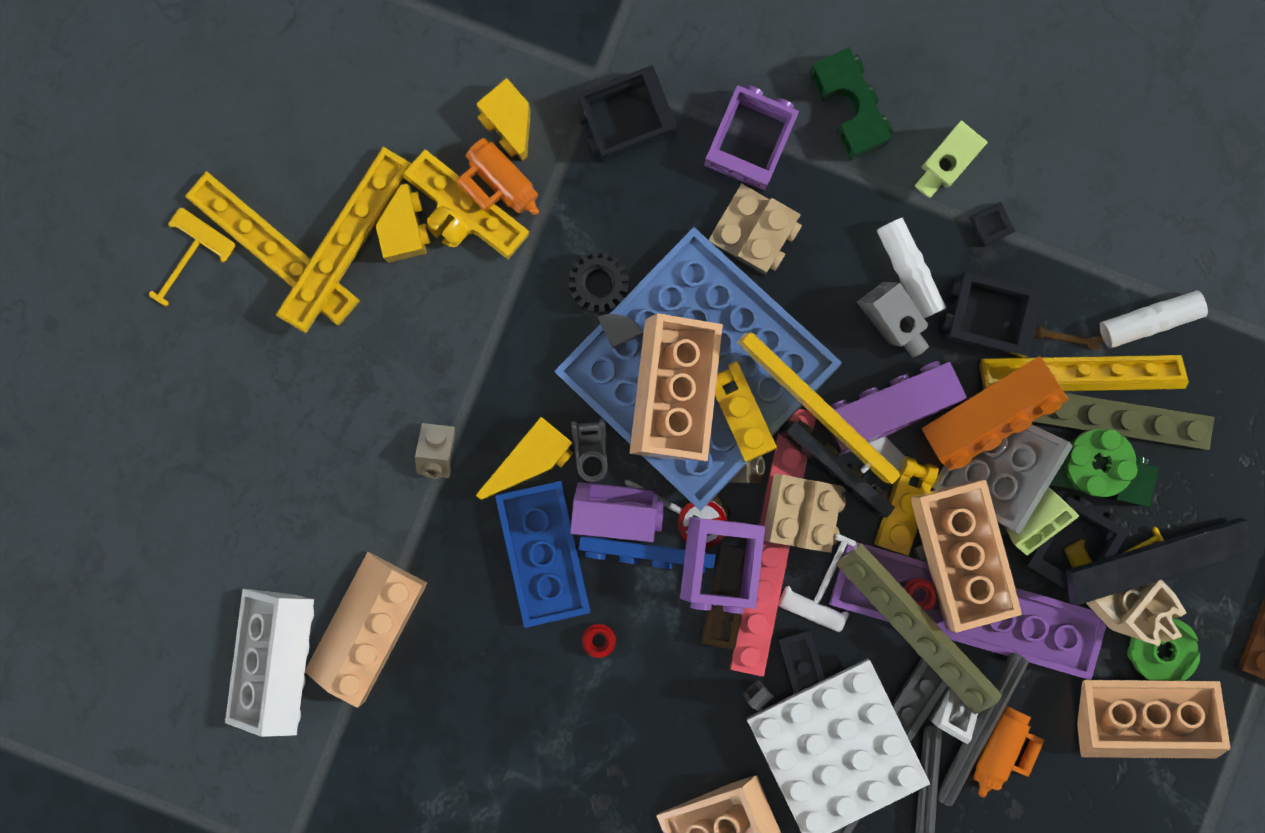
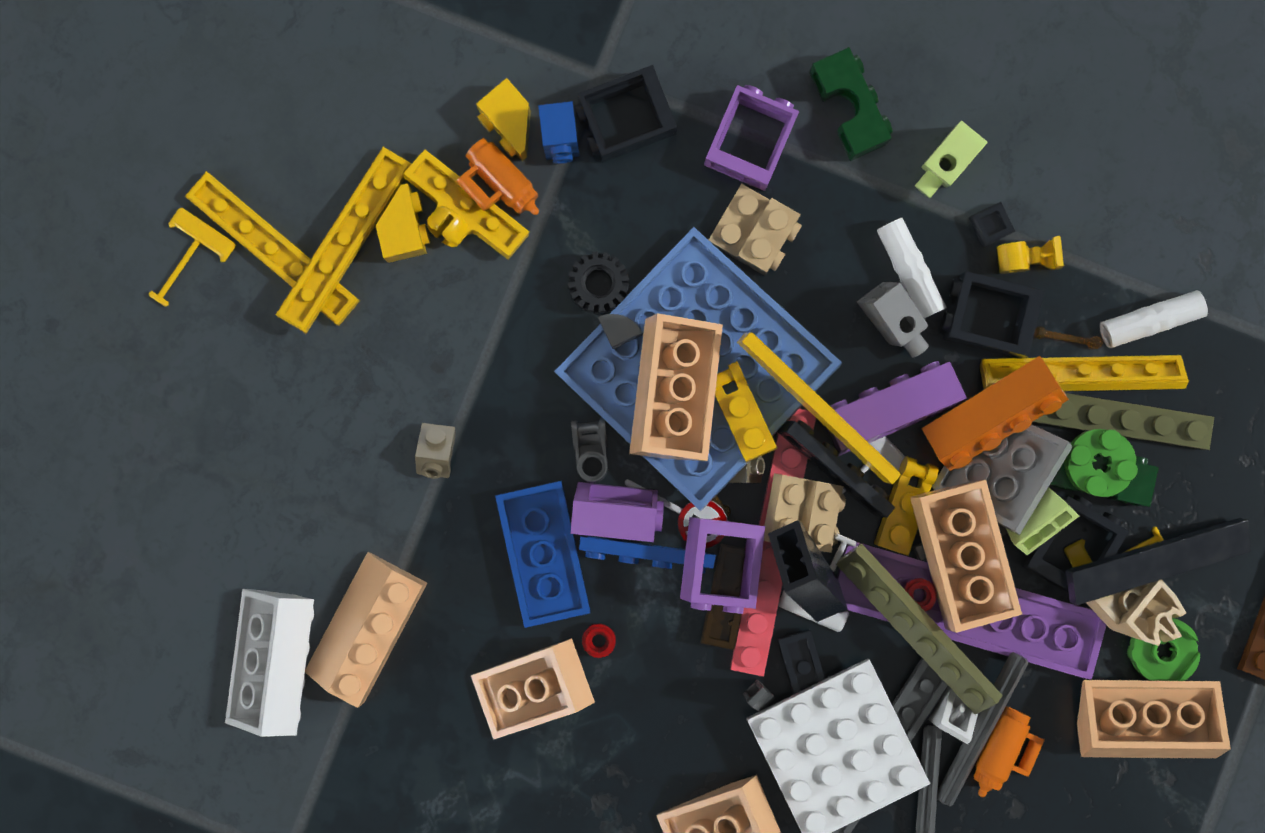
(533, 689): none -> light nougat slope
(534, 455): yellow slope -> none
(559, 132): none -> blue brick
(806, 572): none -> black slope
(1018, 257): none -> yellow leg

